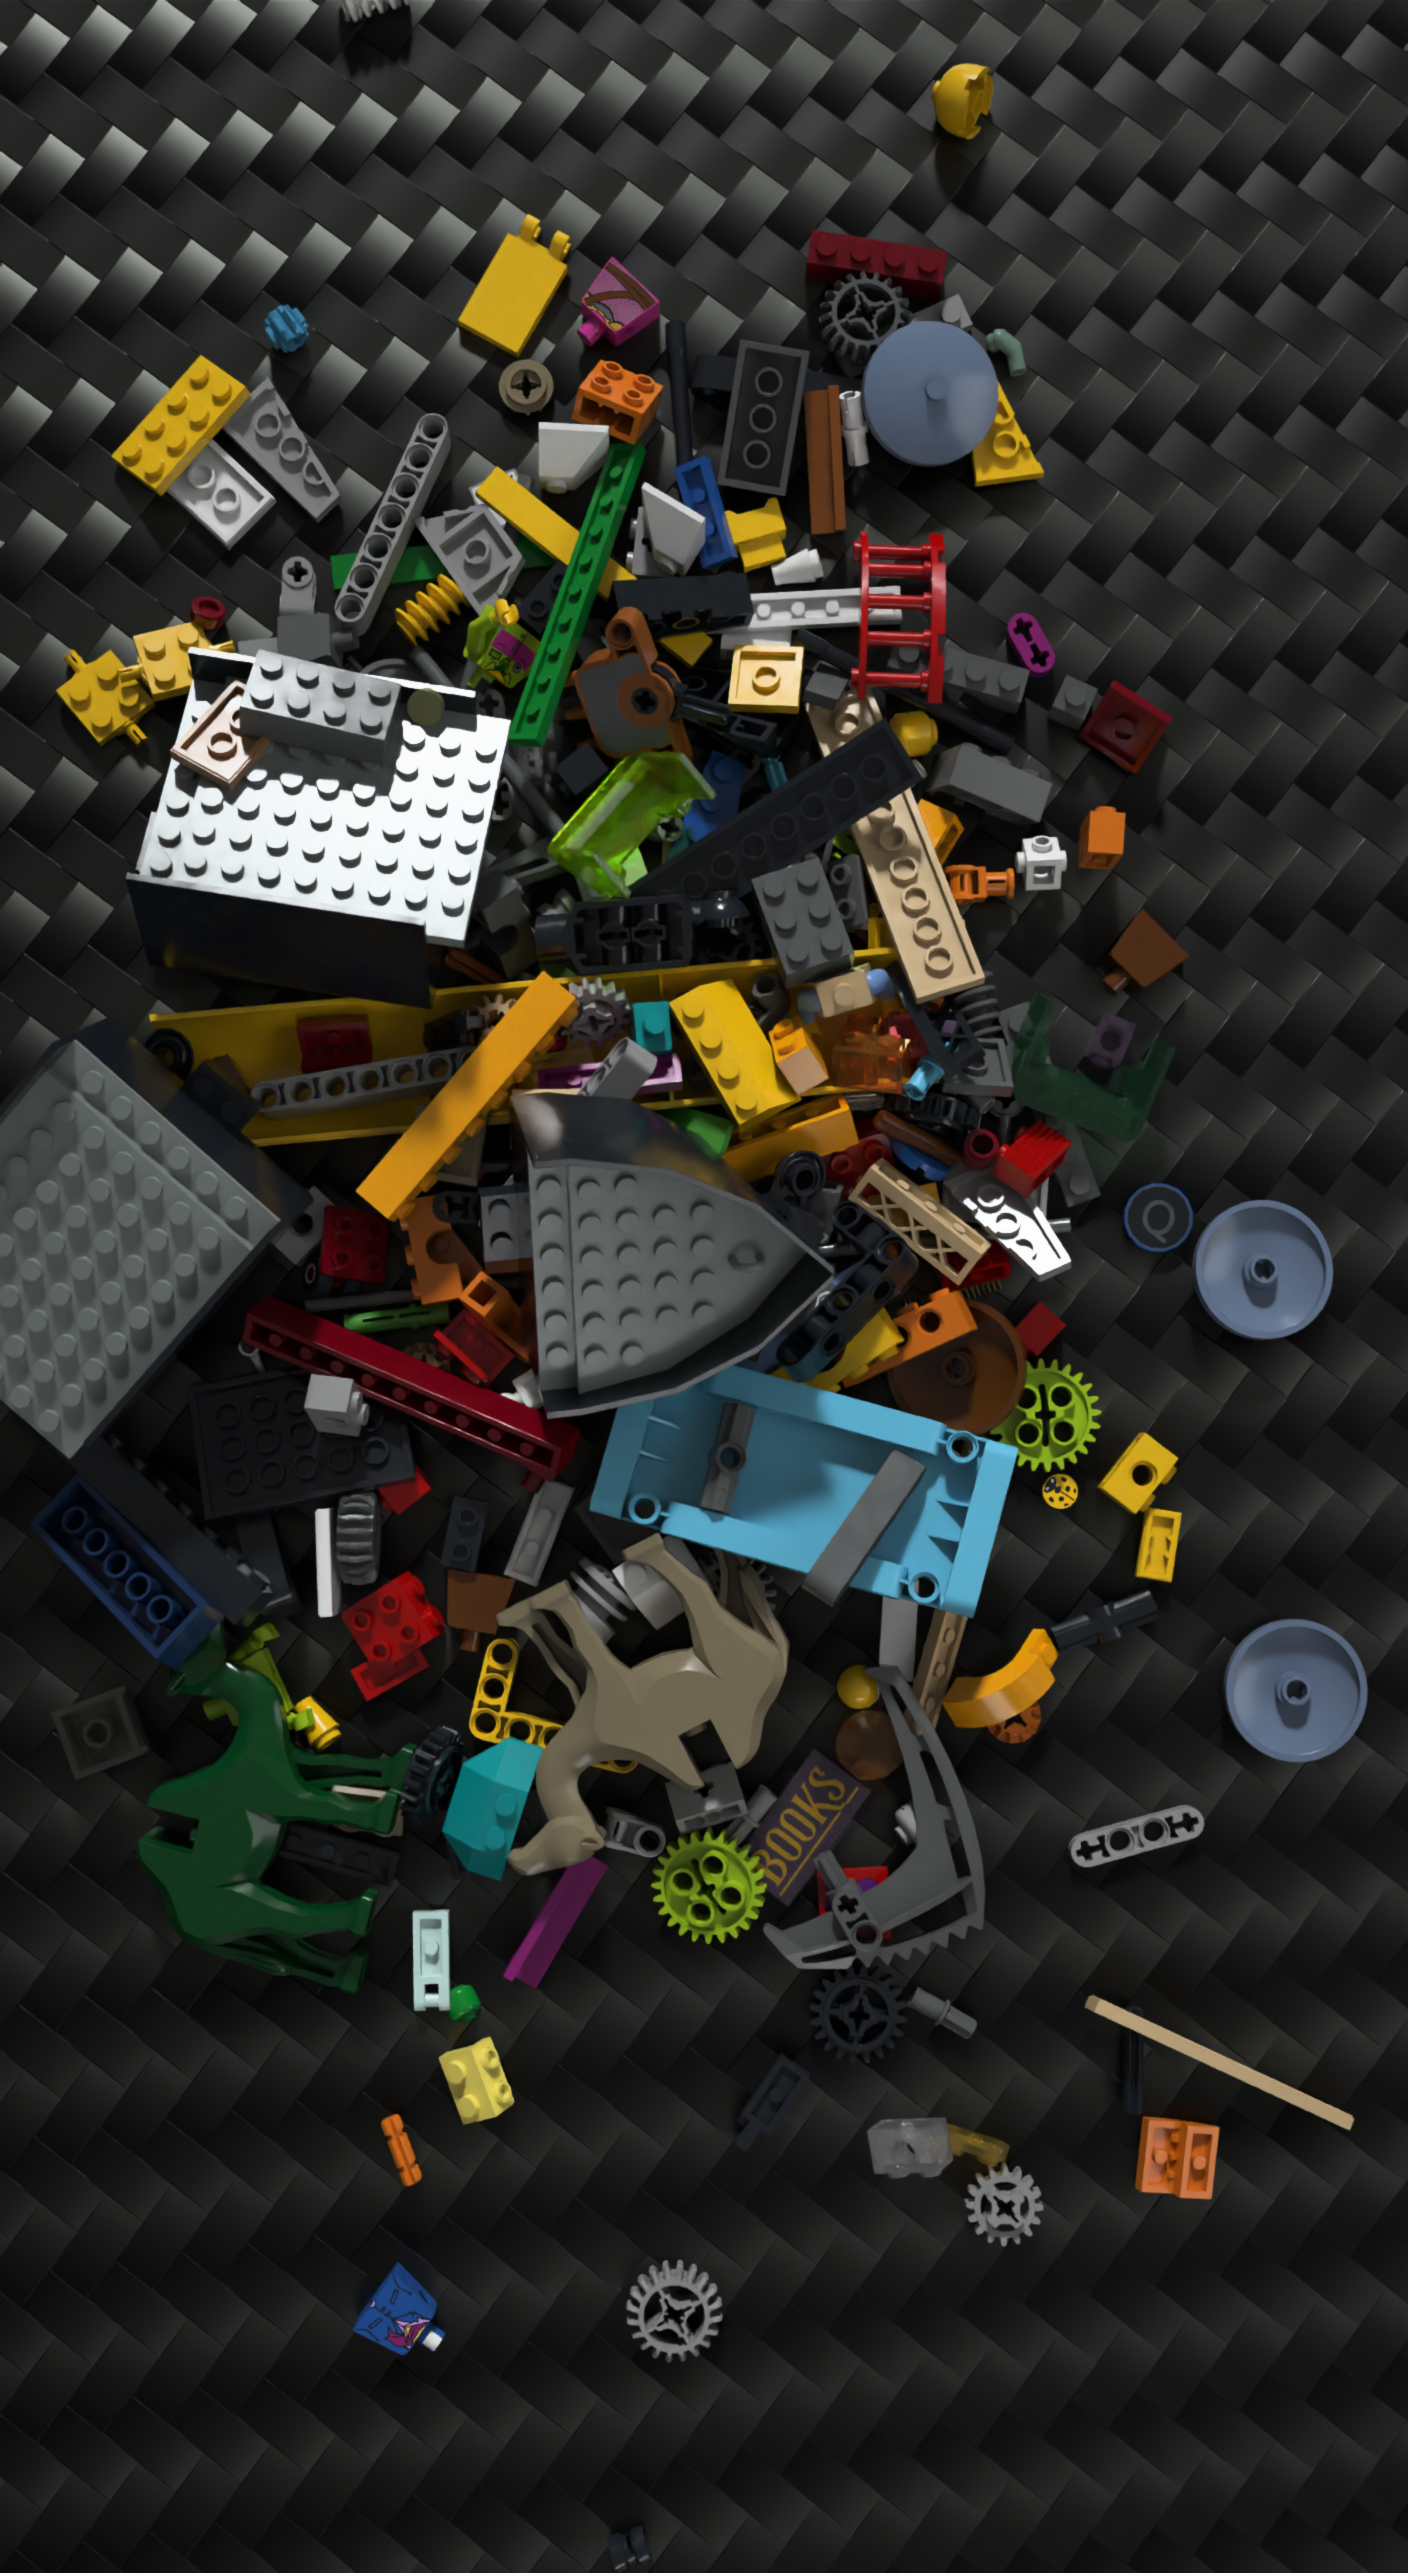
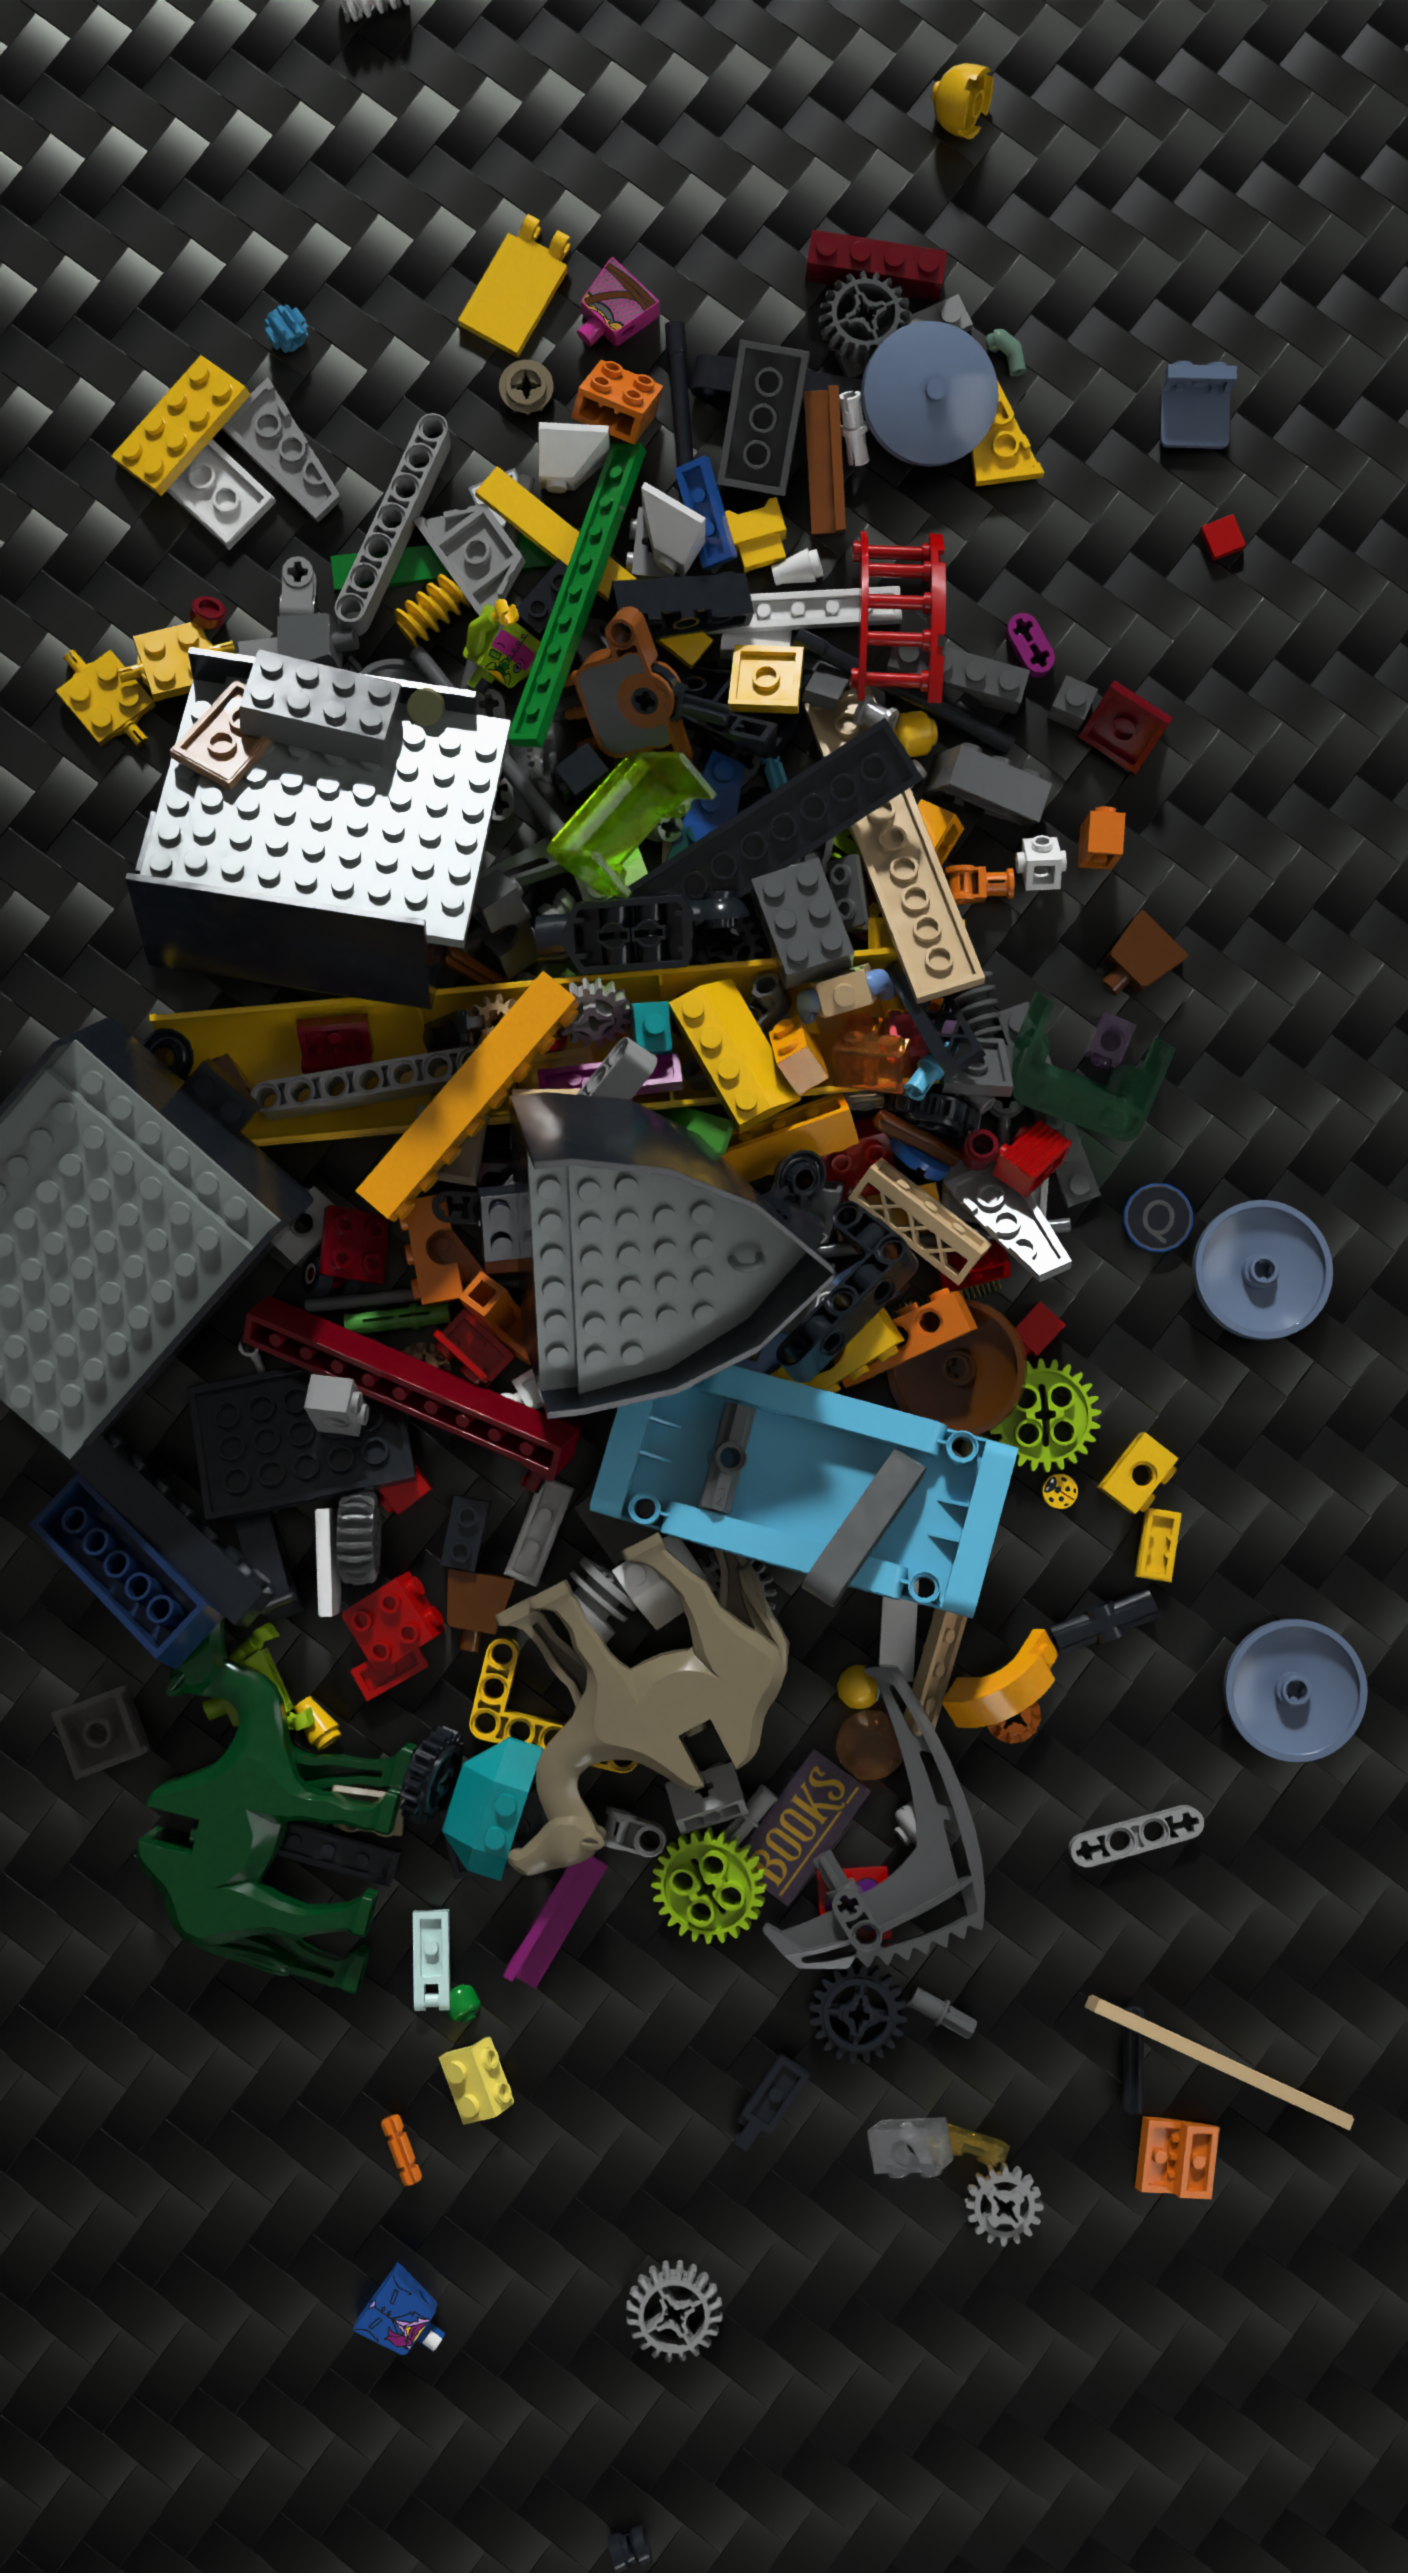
(870, 713): none -> light grey bush
(1196, 405): none -> sand blue bracket
(1222, 537): none -> red tile

